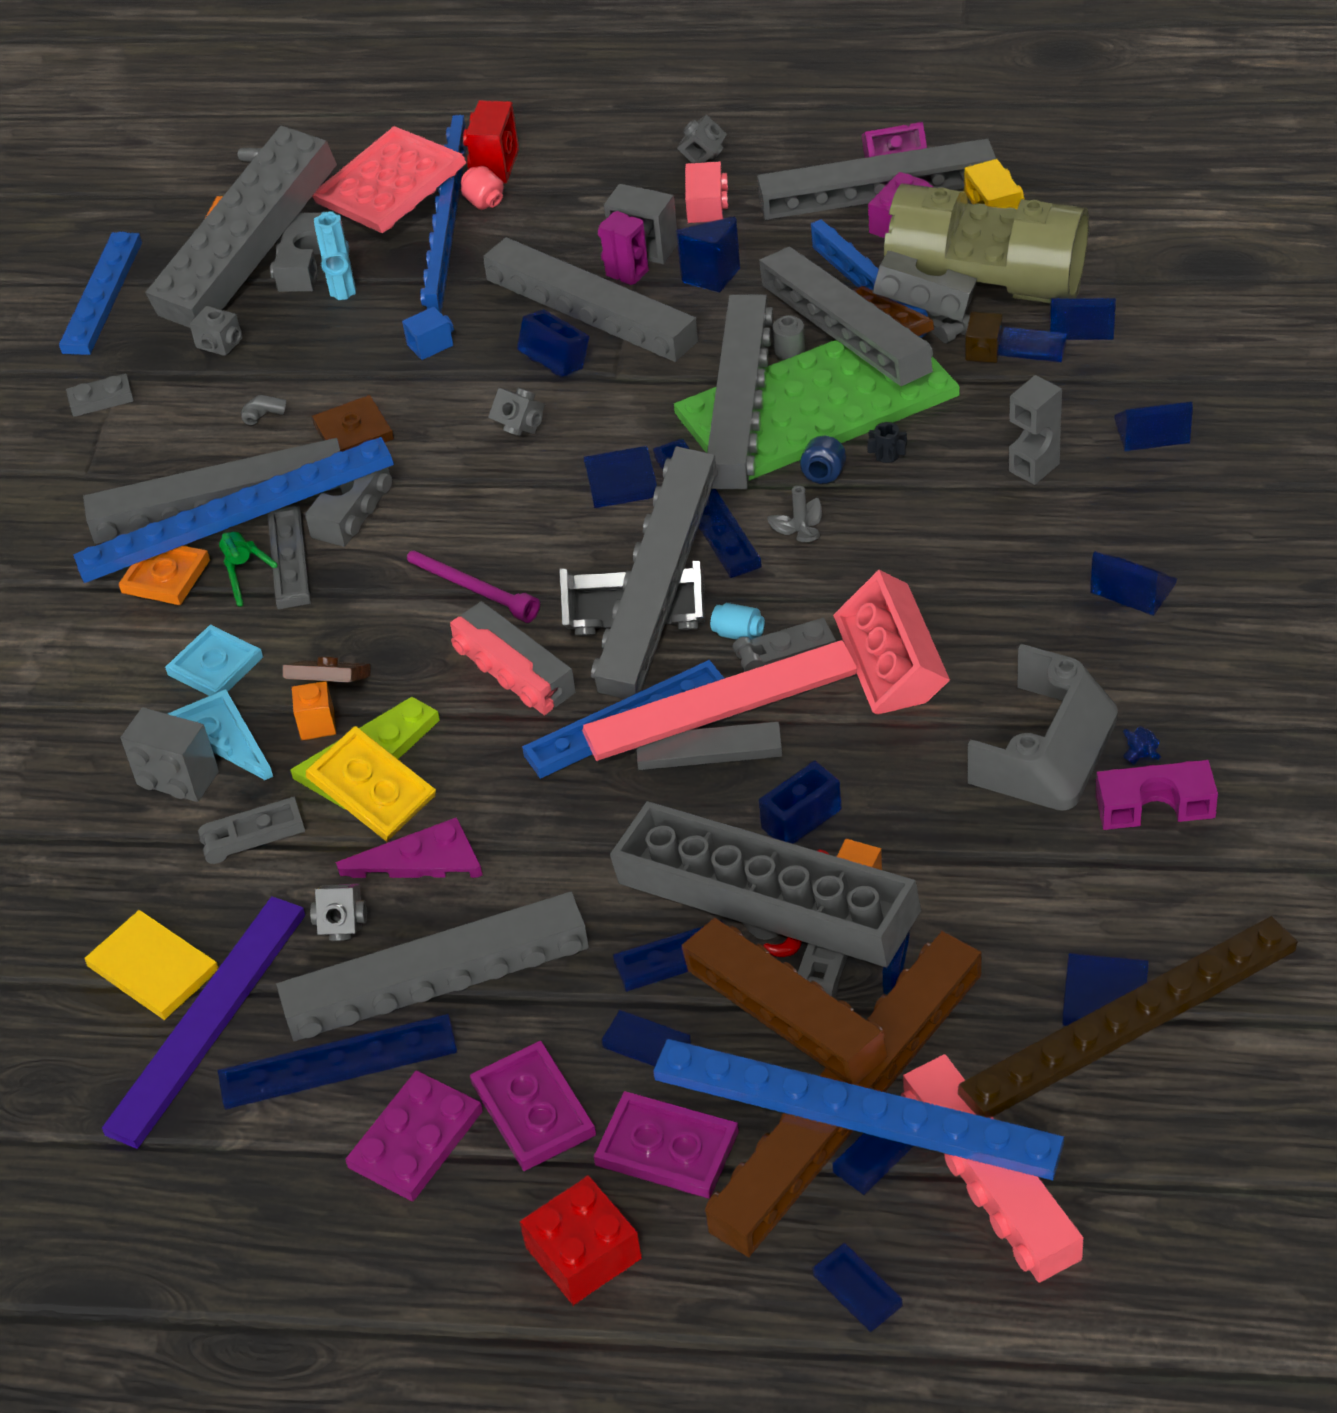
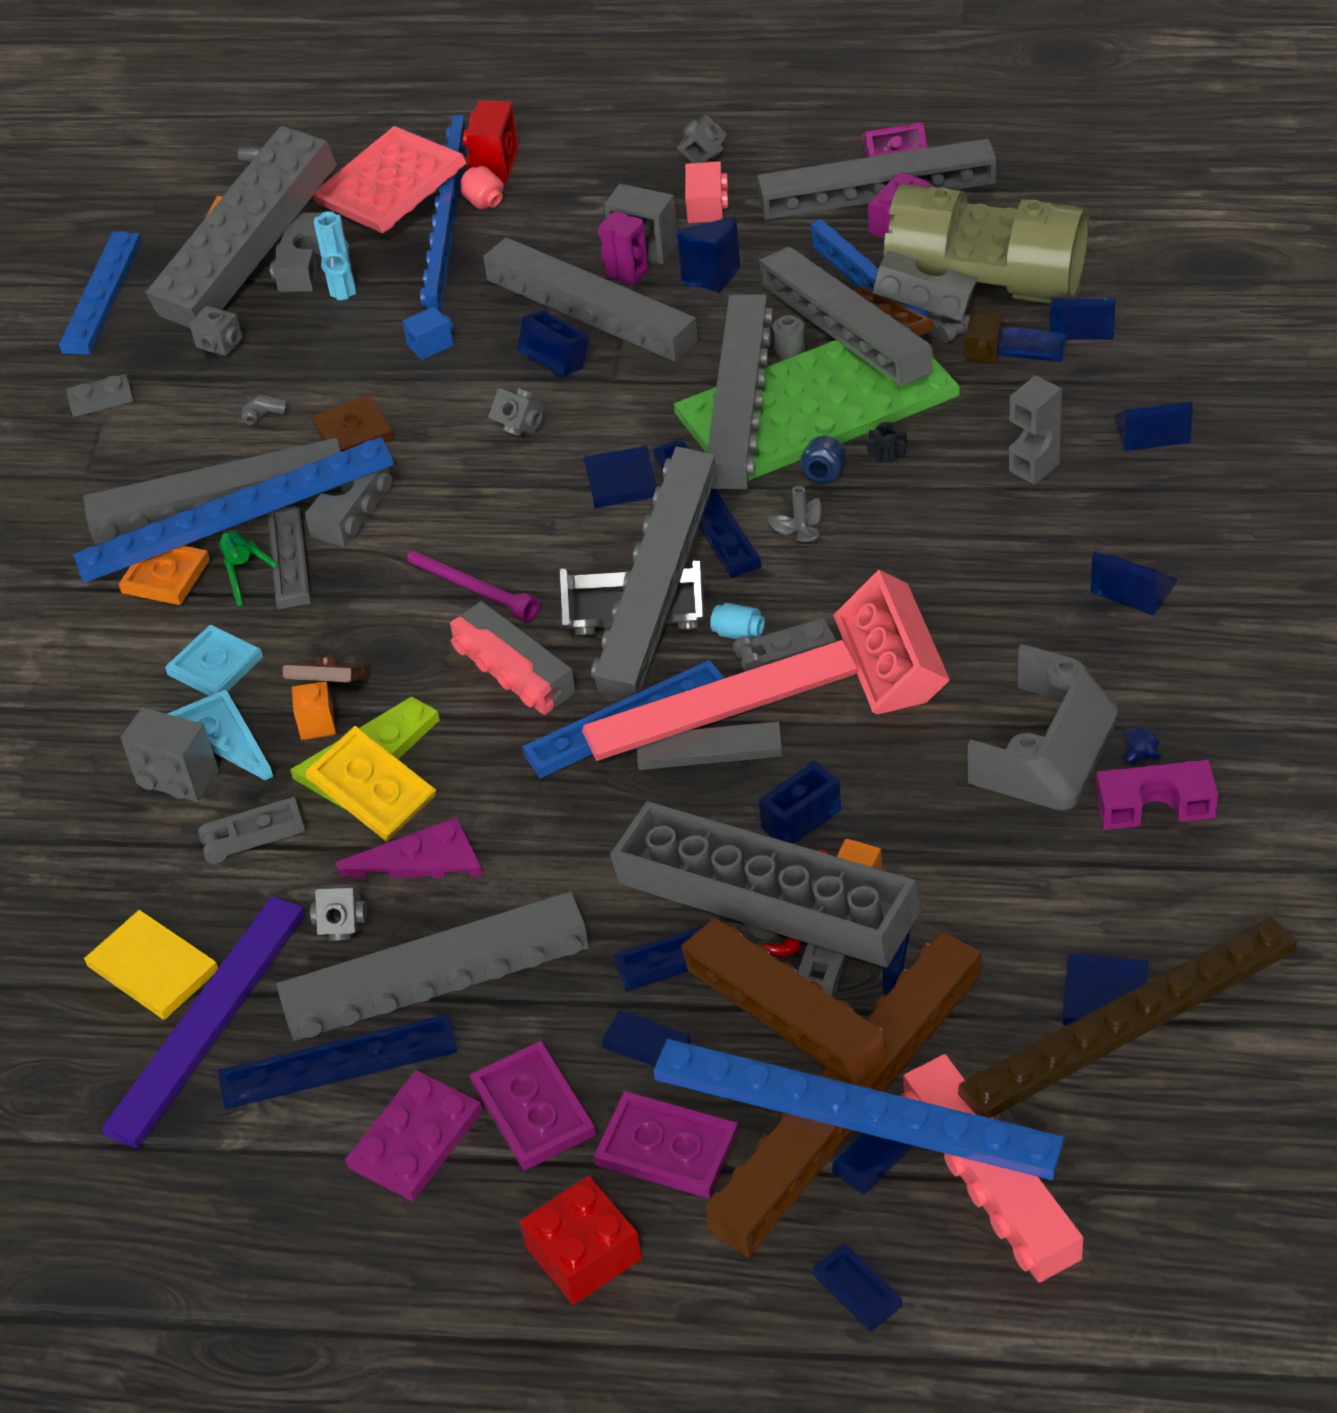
(991, 185): yellow brick -> none

